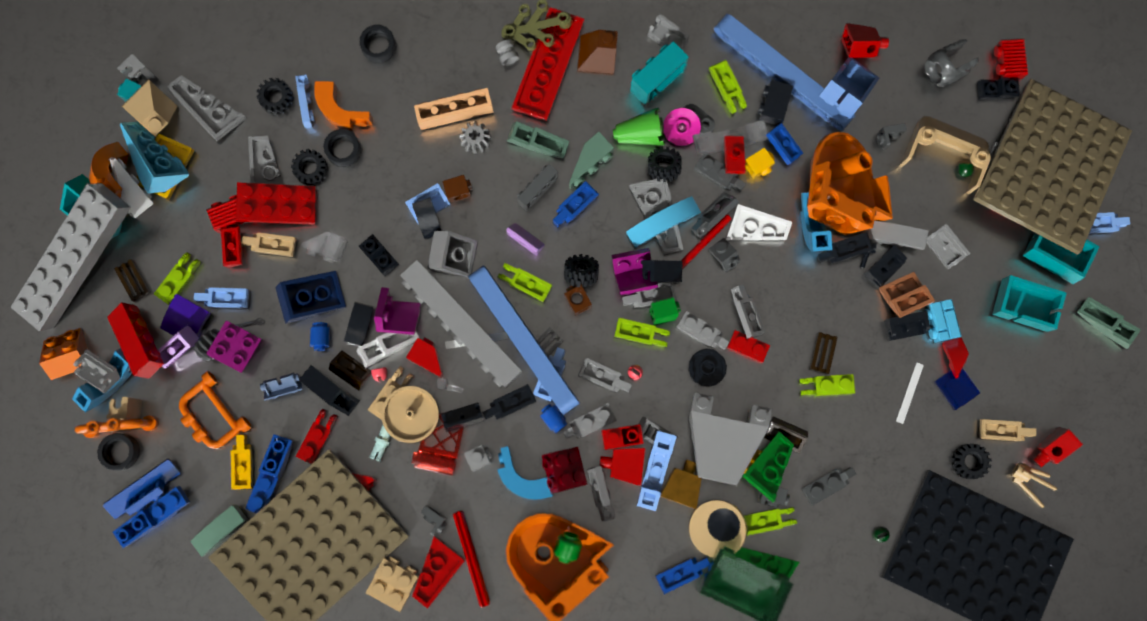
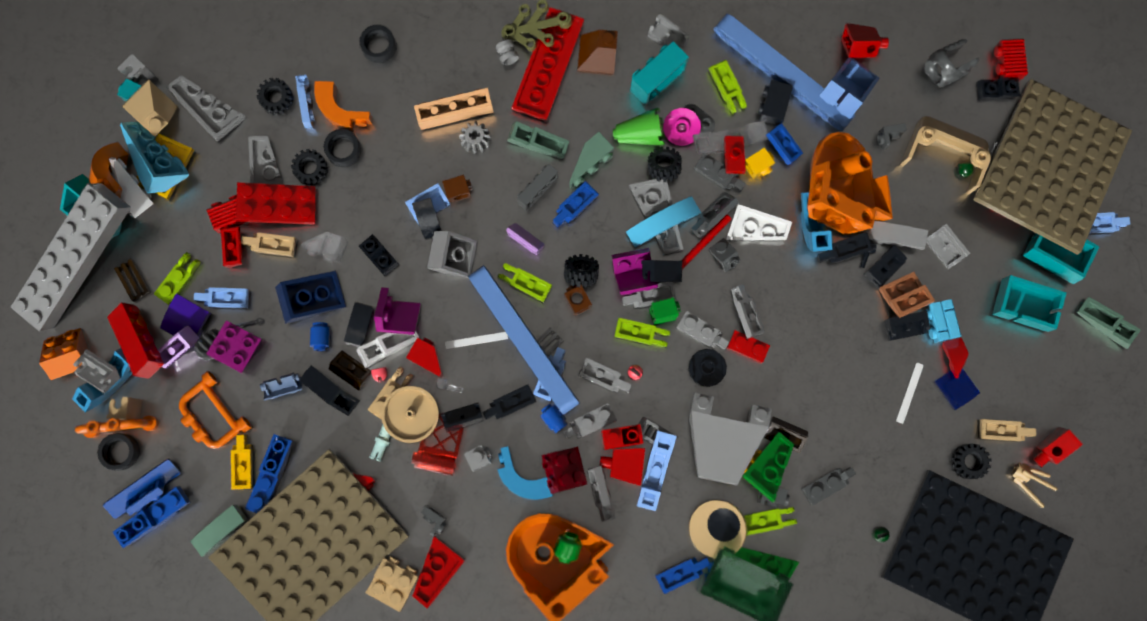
(316, 438): red hinge -> none
(461, 324): light grey brick -> none
(471, 559): red axle -> none
(683, 486): pearl gold torso -> none
(820, 335): dark brown tile -> none
(830, 385): lime hinge -> none

